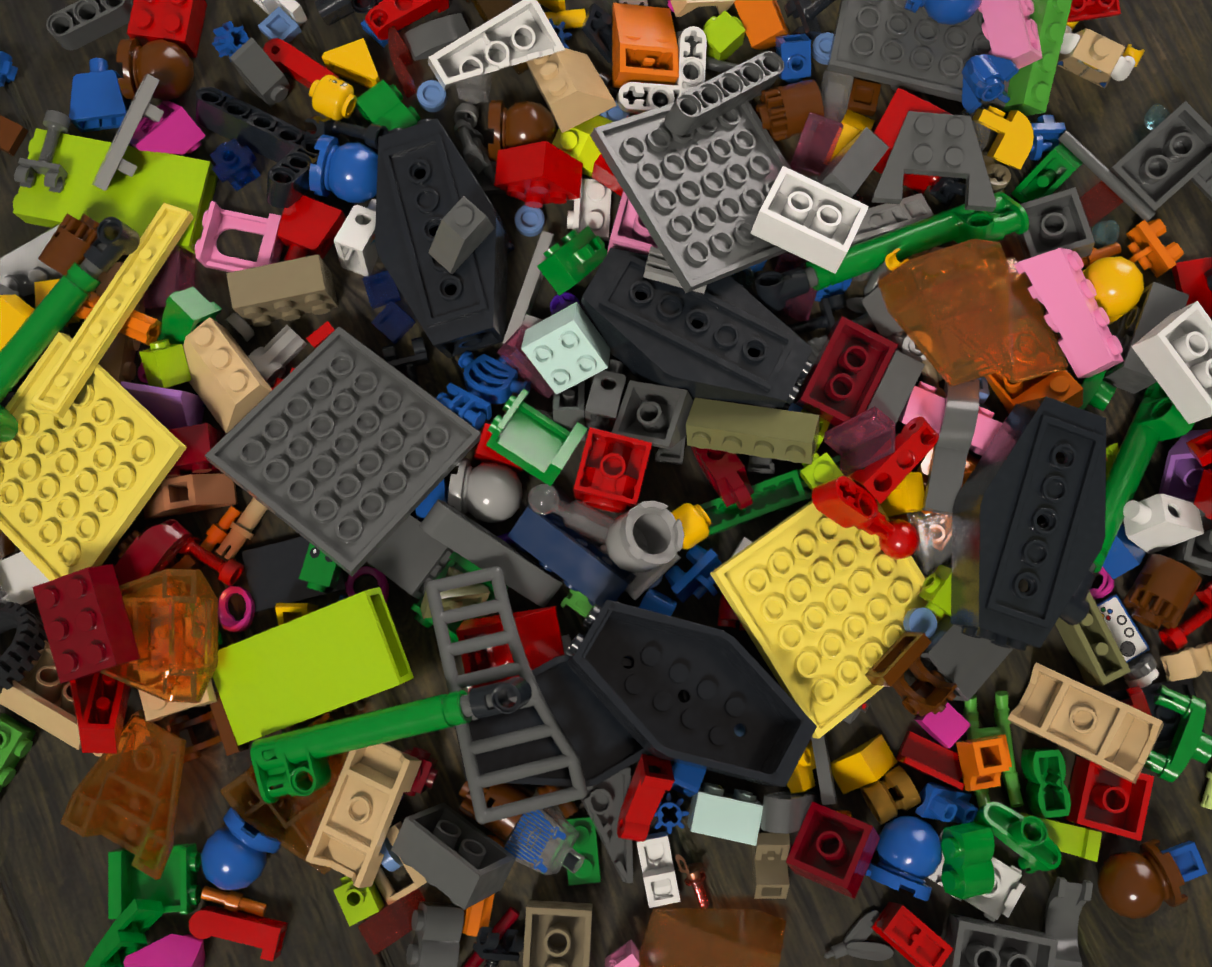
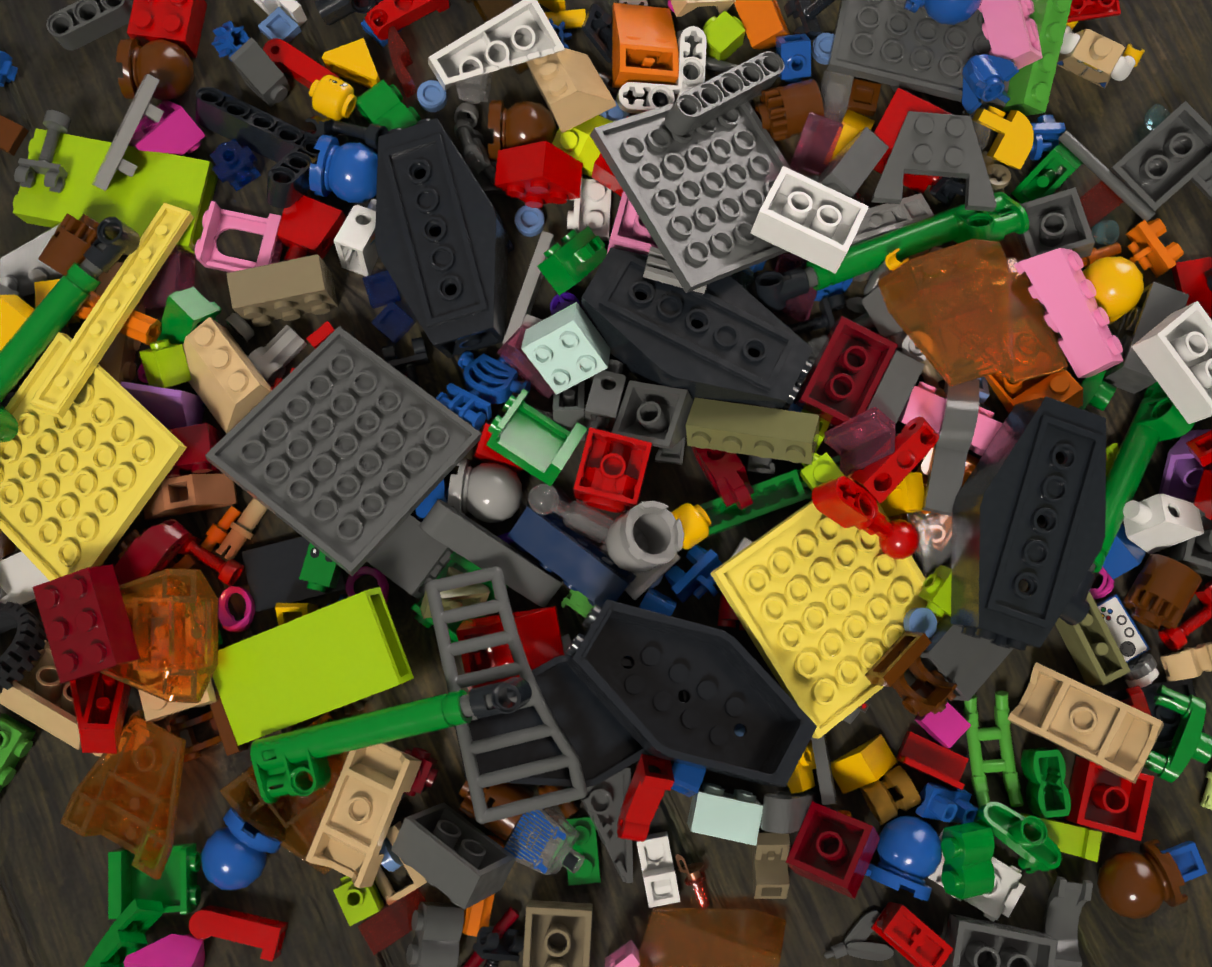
(97, 98): blue torso -> none
(233, 901): orange bar -> none
(435, 35): dark grey slope -> none
(459, 234): dark grey slope -> none
(668, 822): blue gear -> none
(983, 761): orange brick -> none

